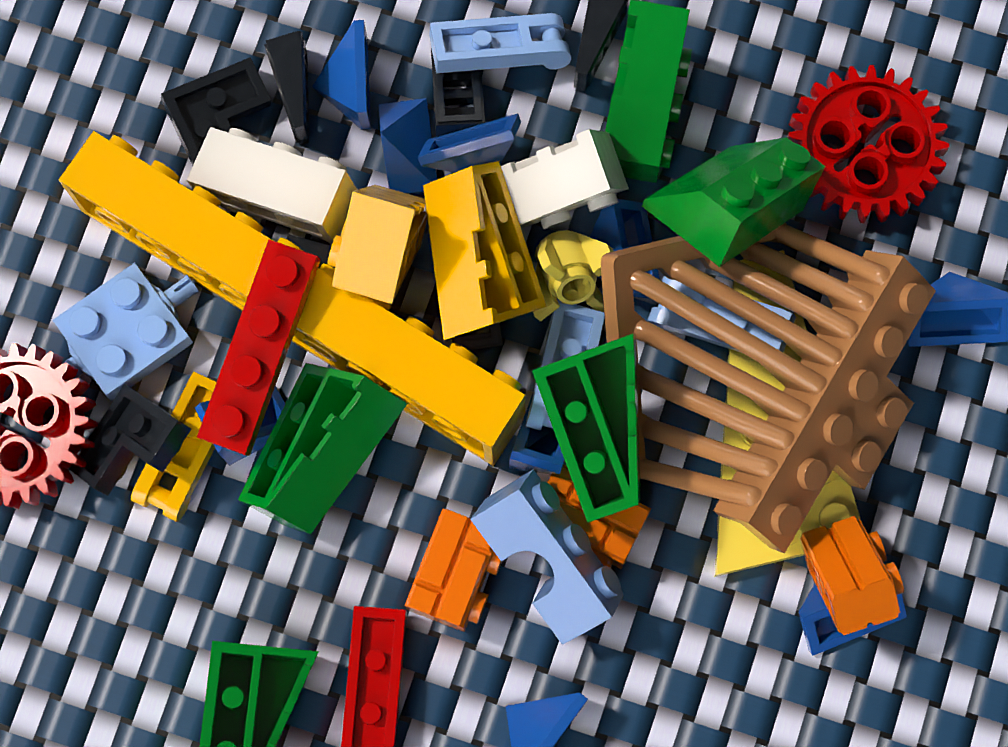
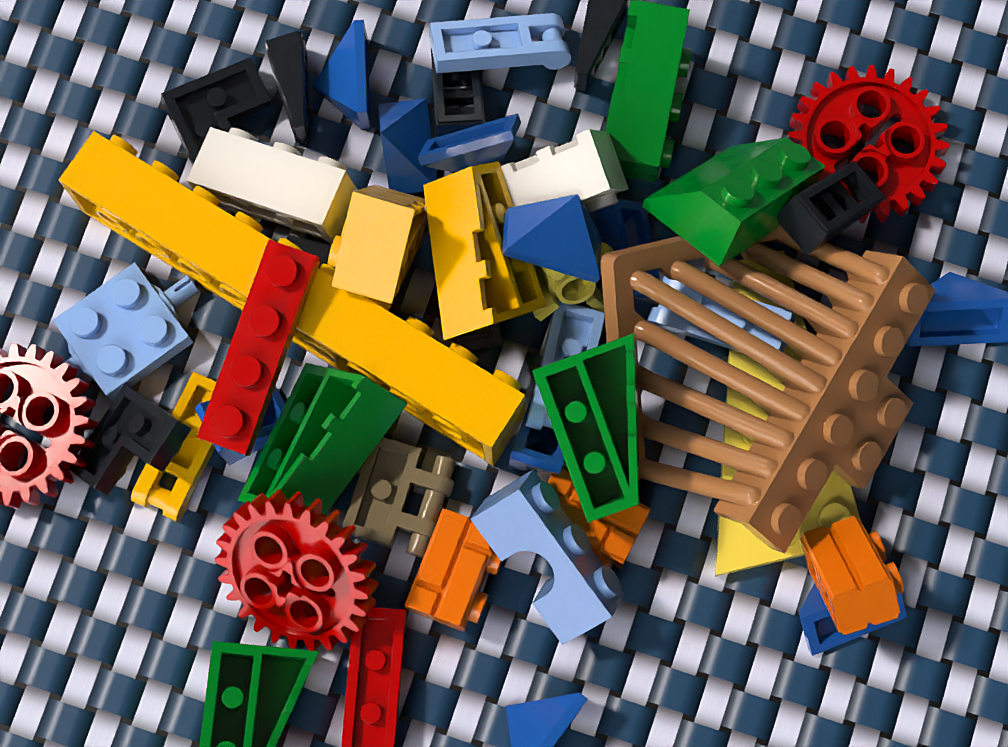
(296, 571): none -> red gear
(384, 490): none -> dark tan plate
(554, 236): none -> blue slope
(828, 208): none -> black slope

